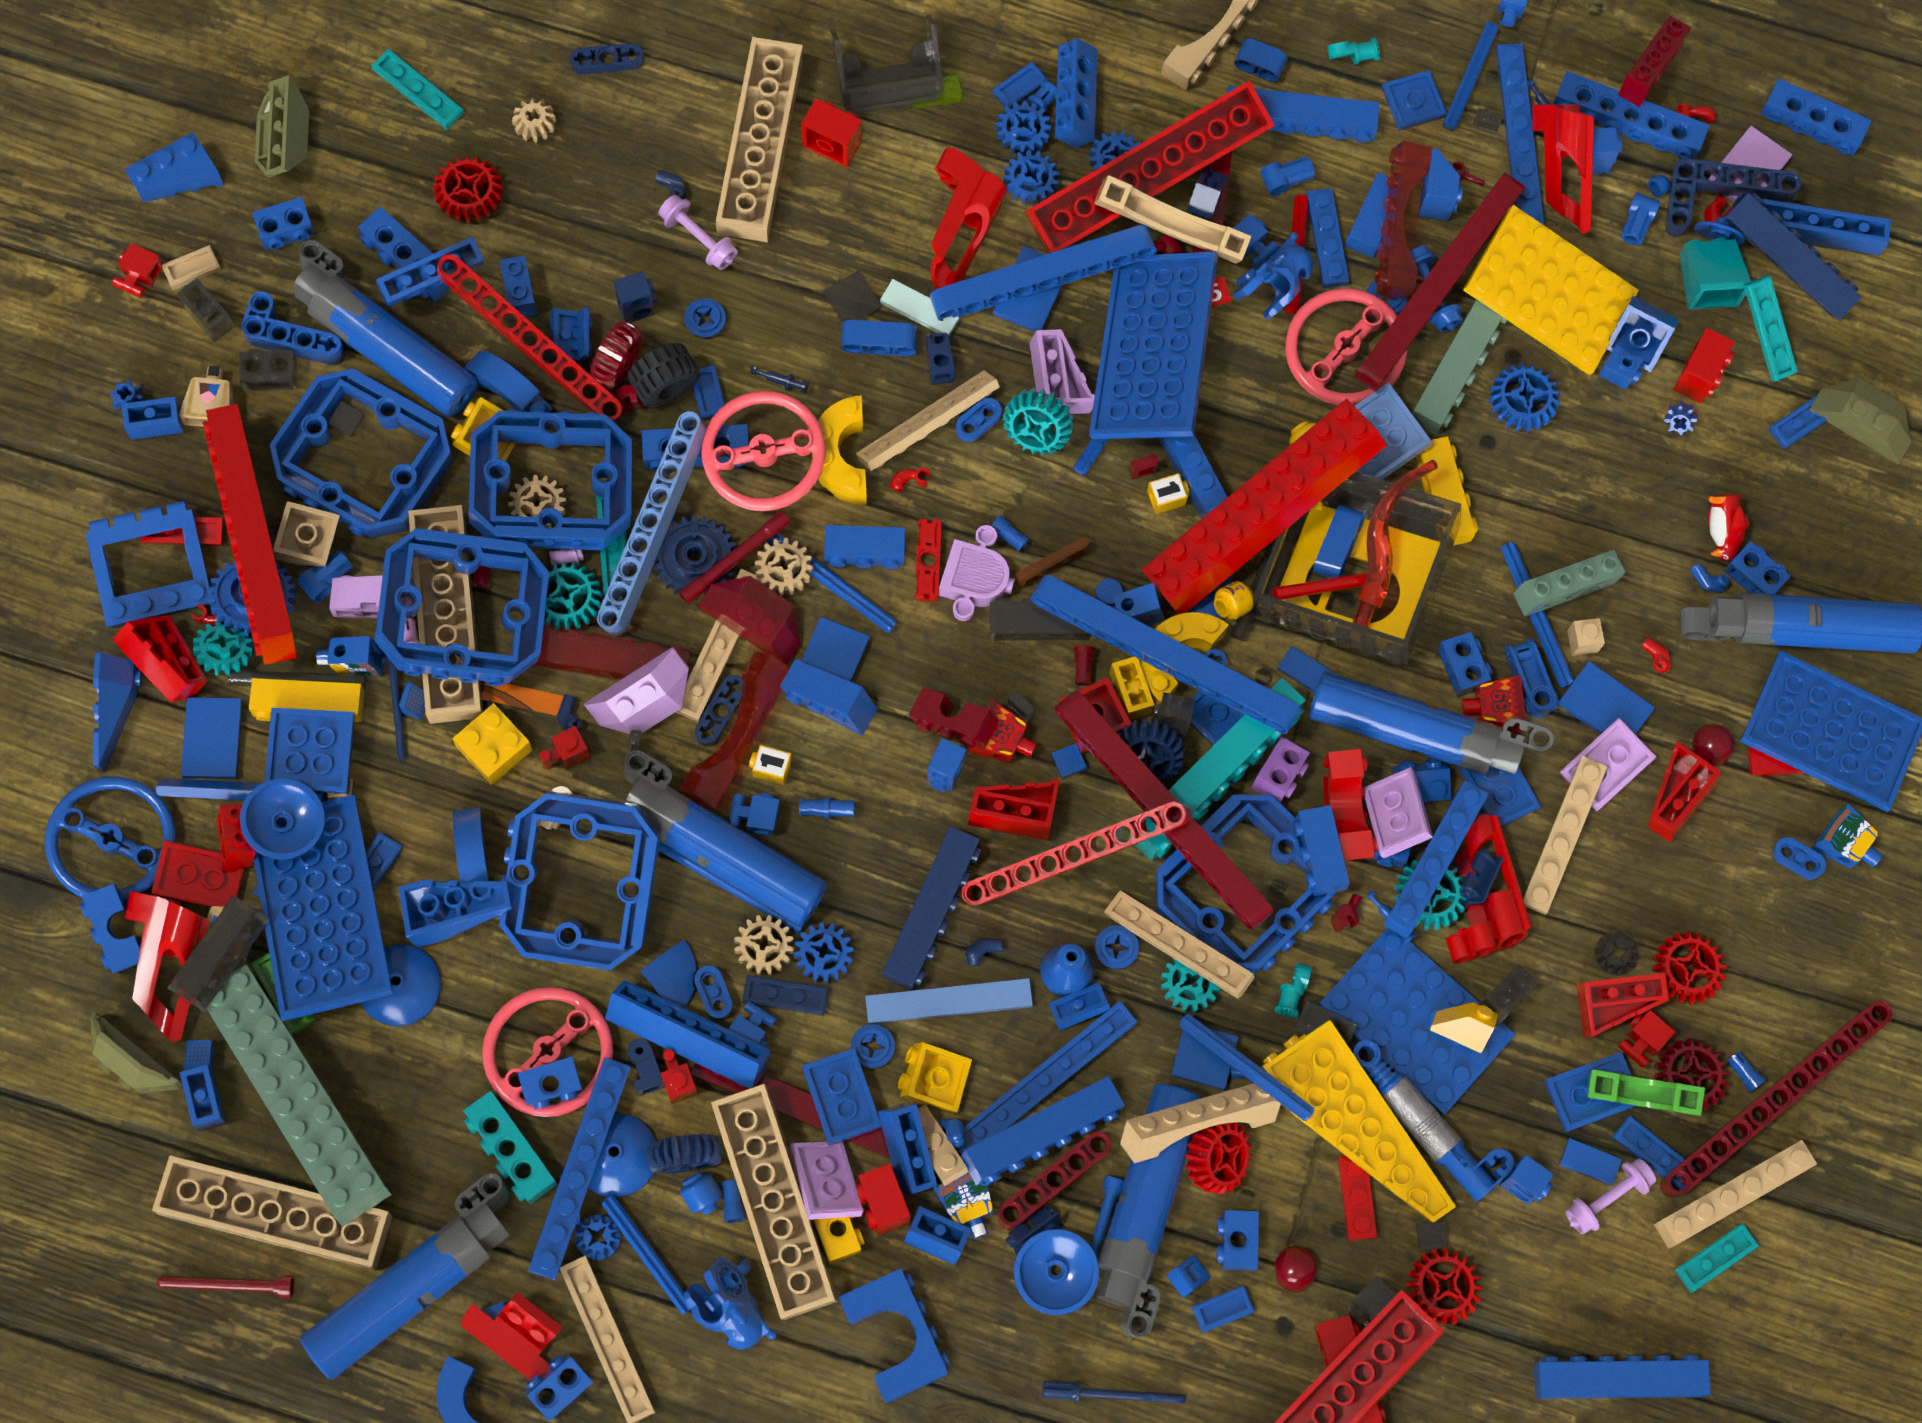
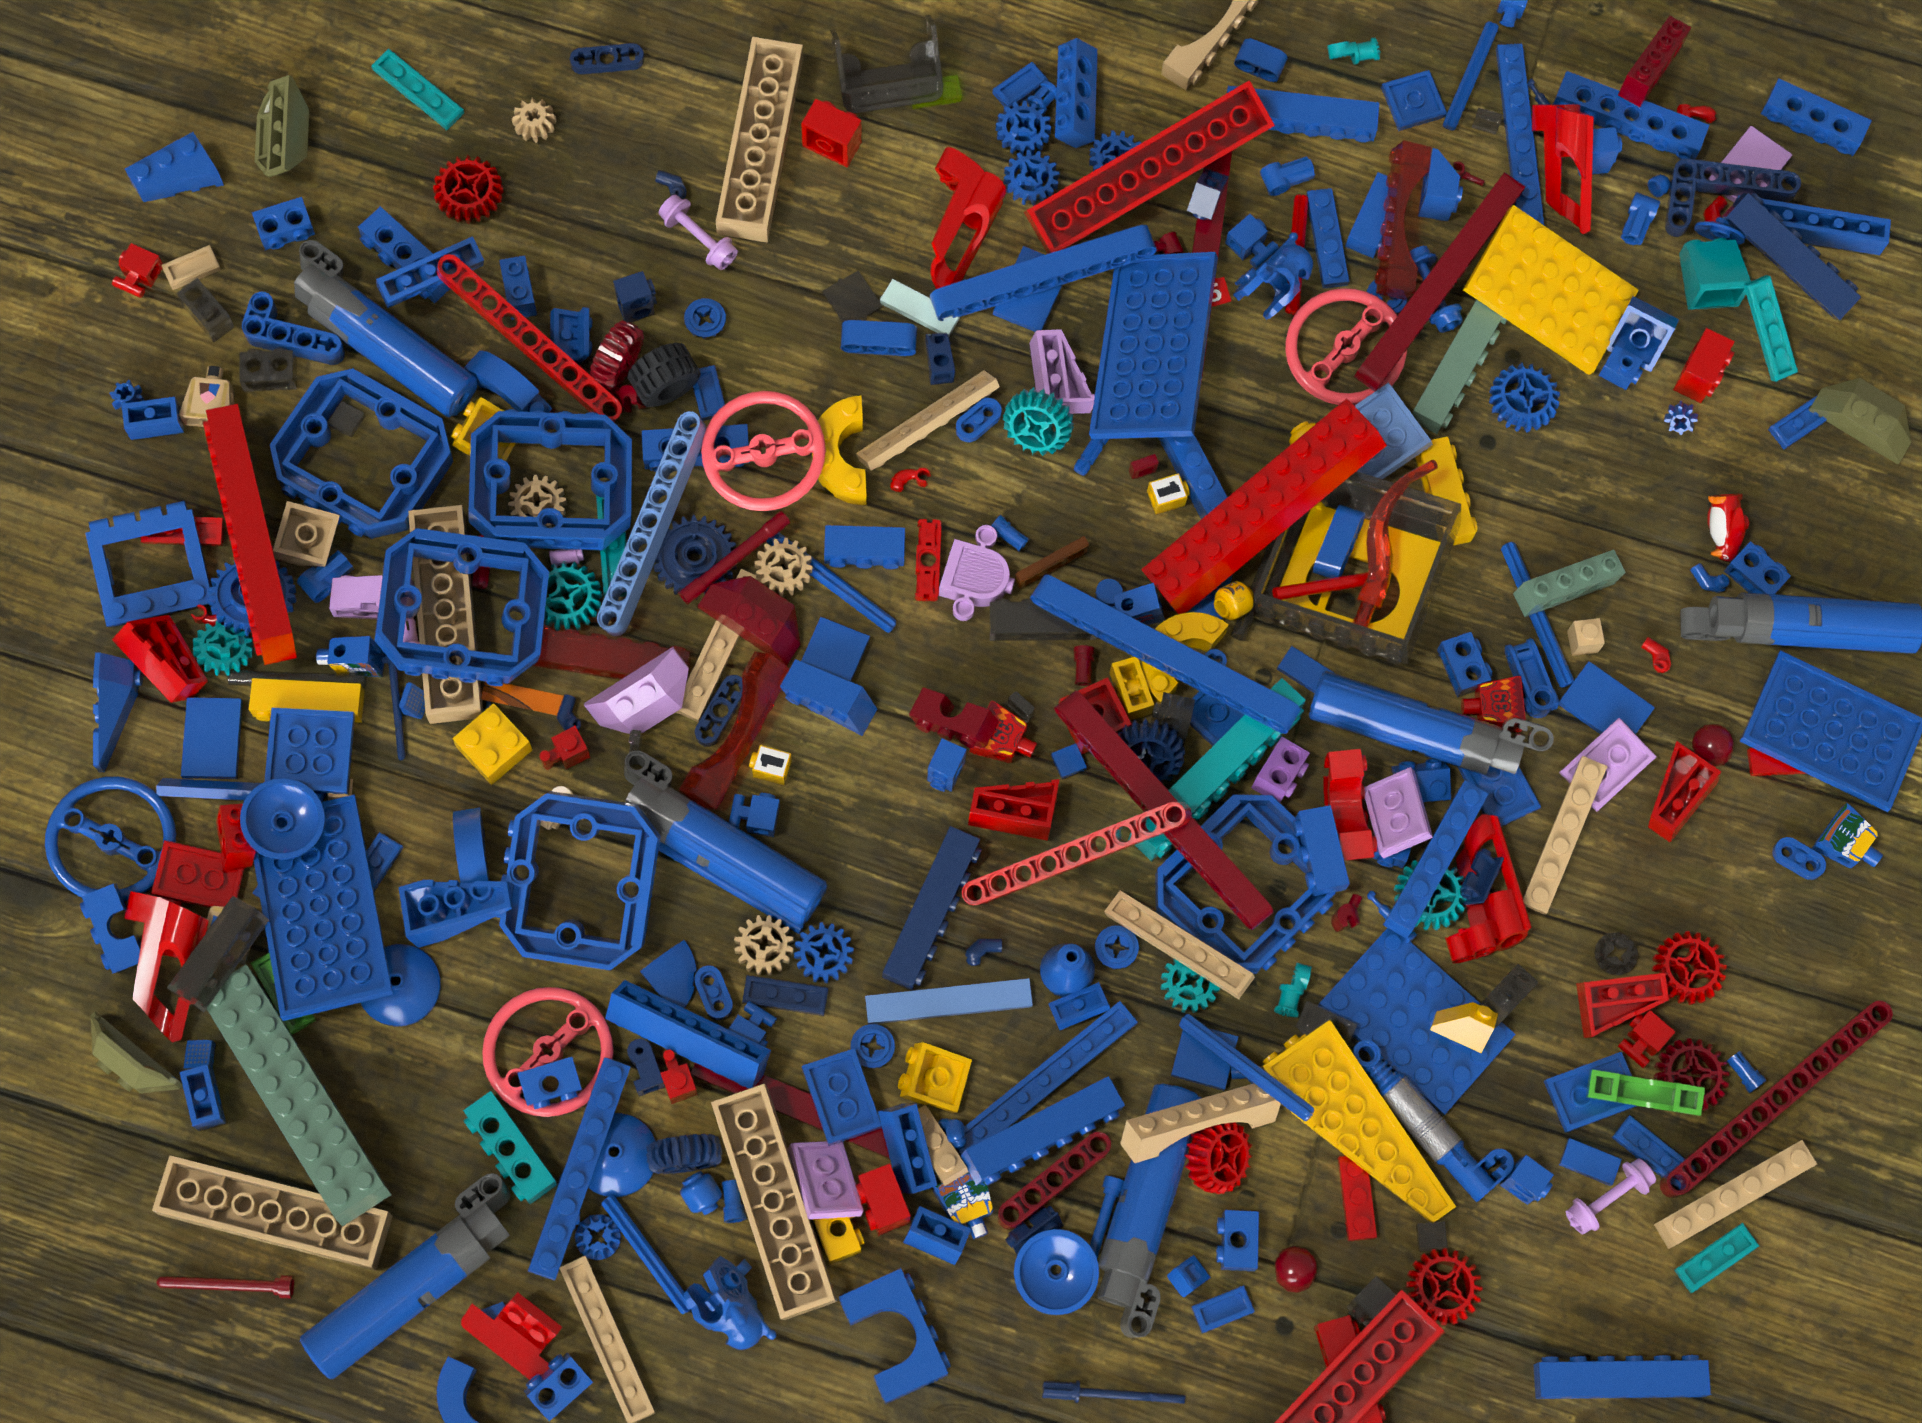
(787, 381): dark blue piece -> none
(827, 807): blue pin -> none
(1142, 208): tan arch -> none

